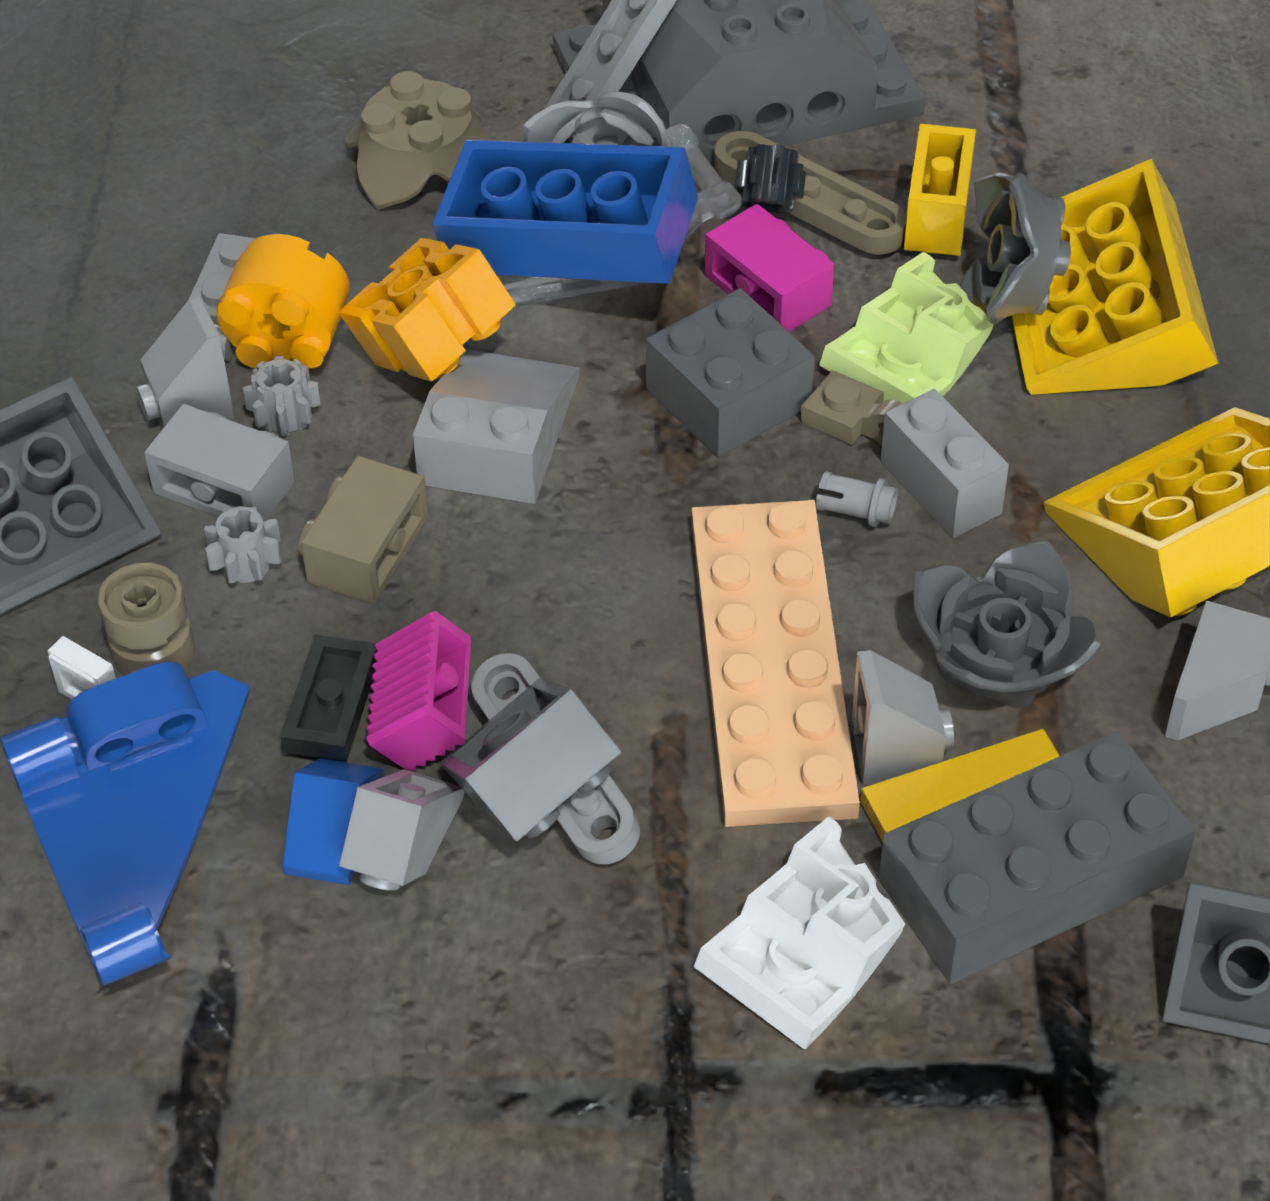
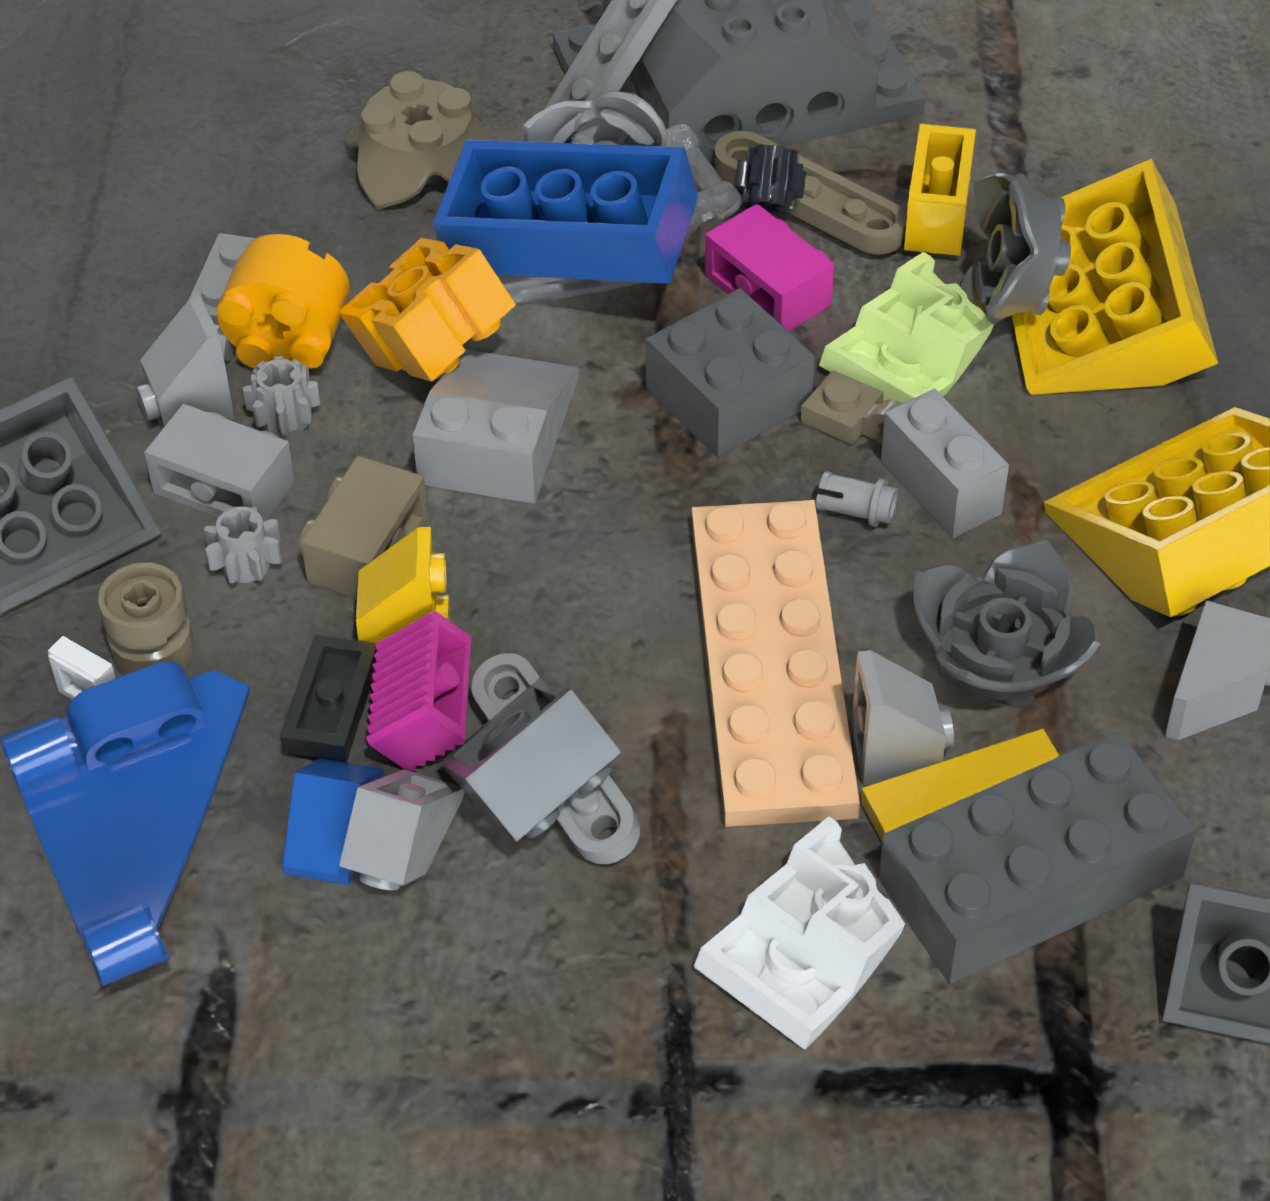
(401, 587): none -> yellow slope

